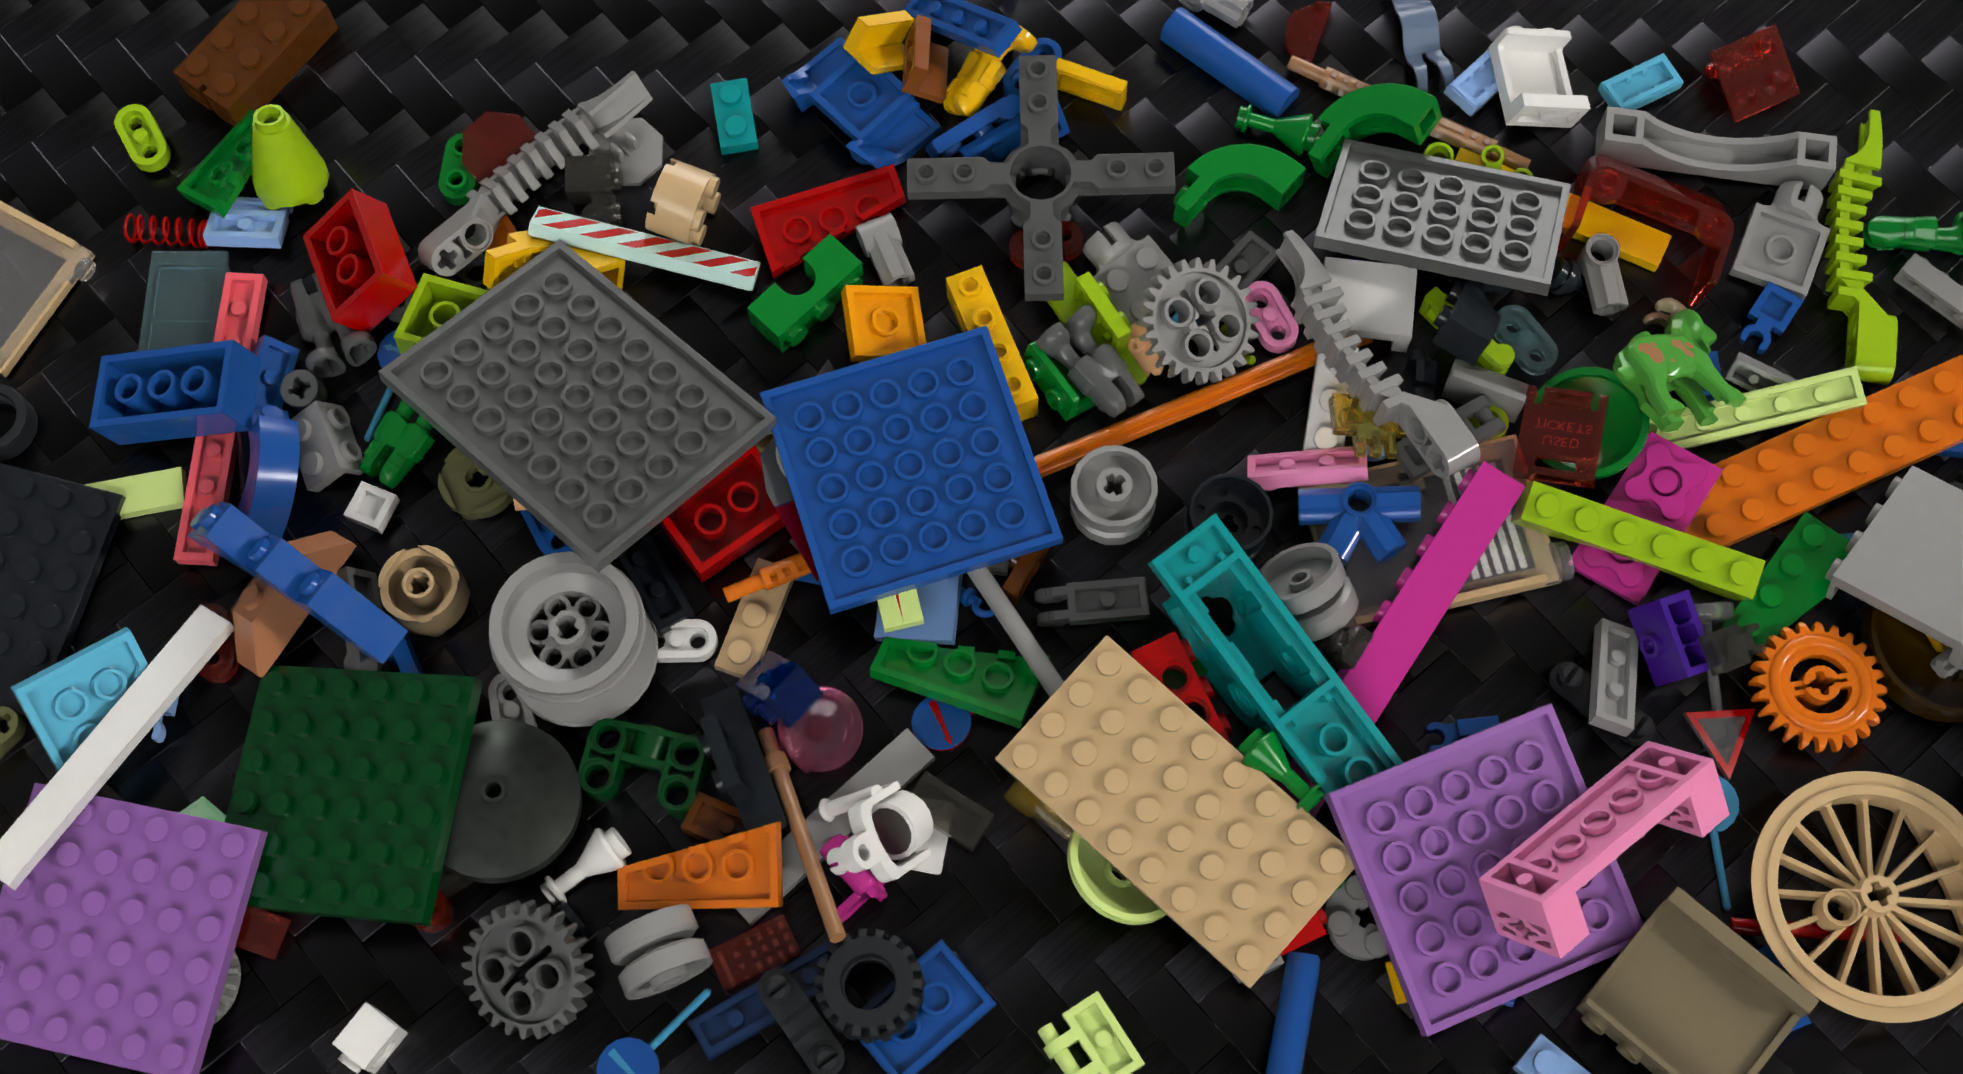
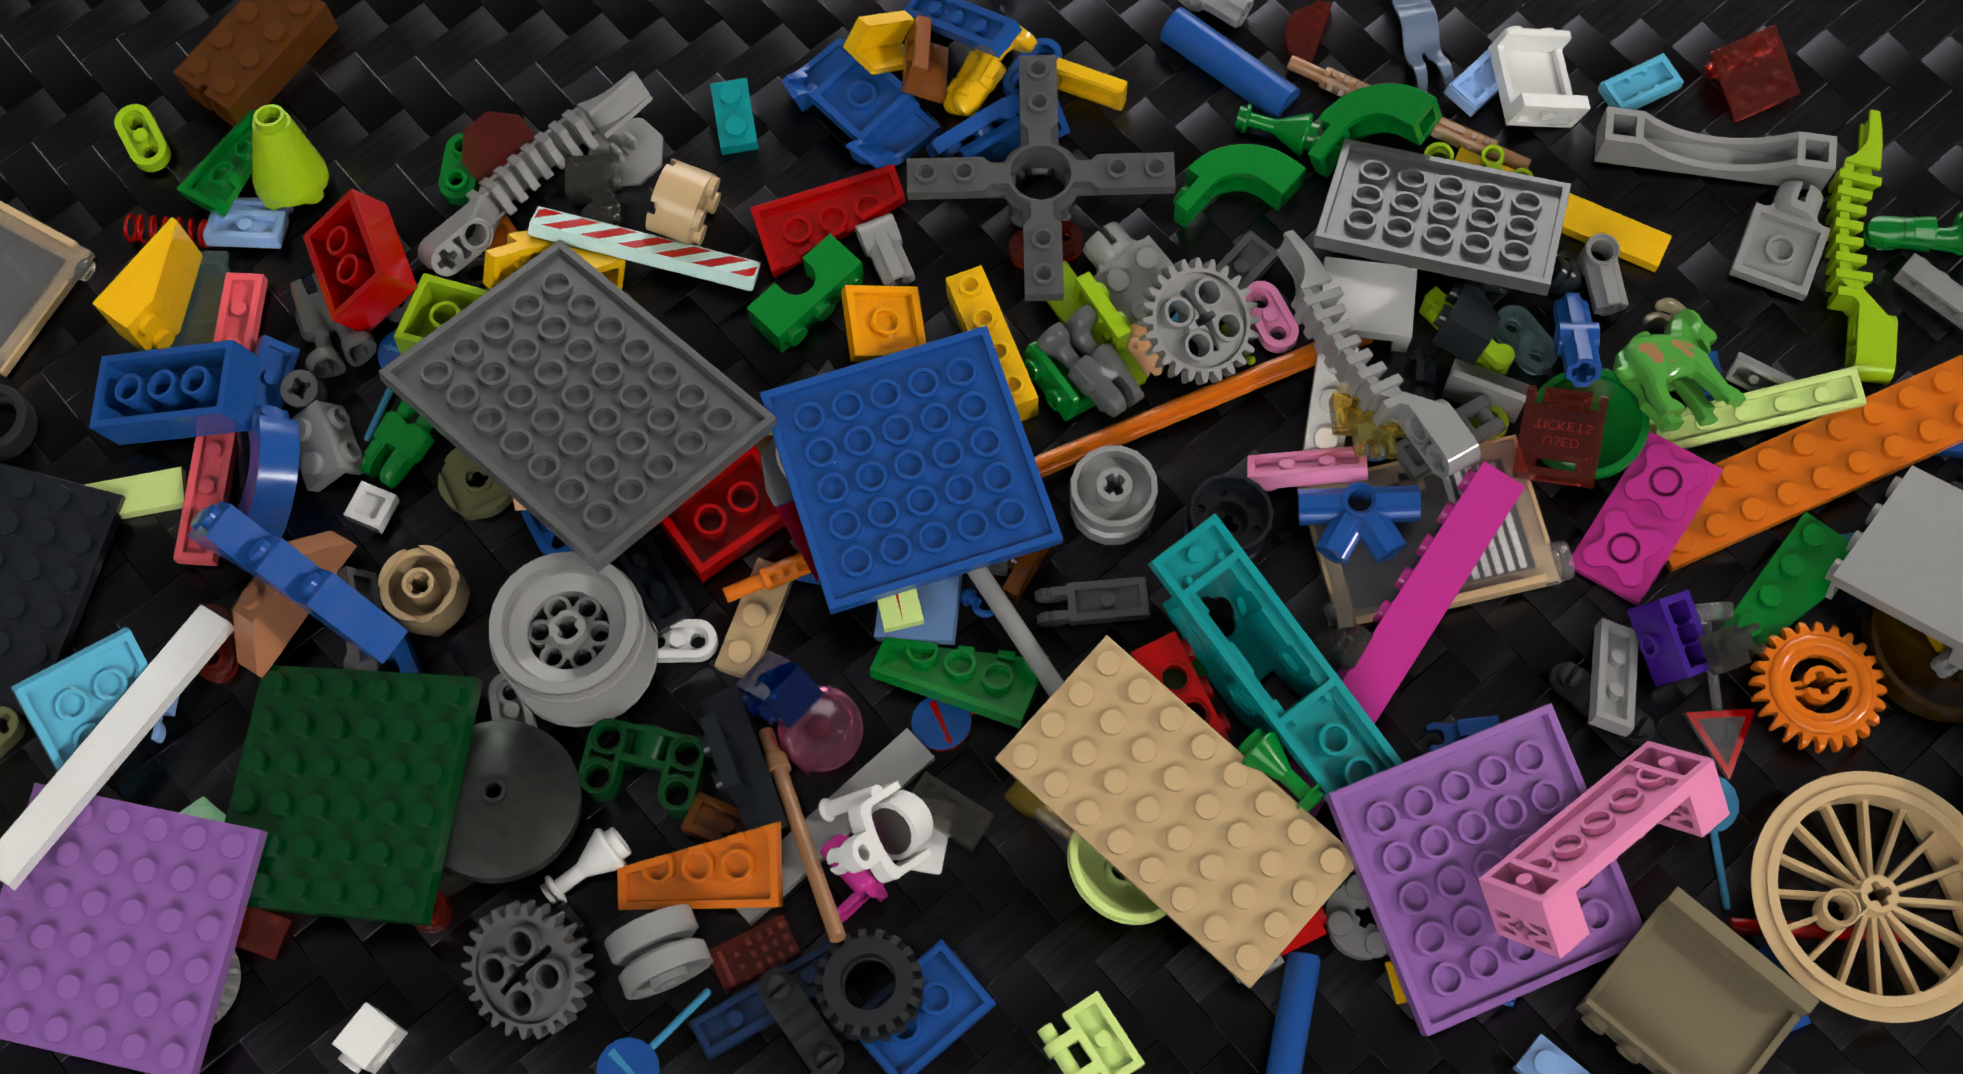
(153, 290): none -> yellow slope
(1313, 587): light grey wheel -> none
(1577, 340): none -> blue piece
(1616, 182): clear red windscreen -> none
(1638, 539): lime arch -> none
(1771, 313): blue plate -> none

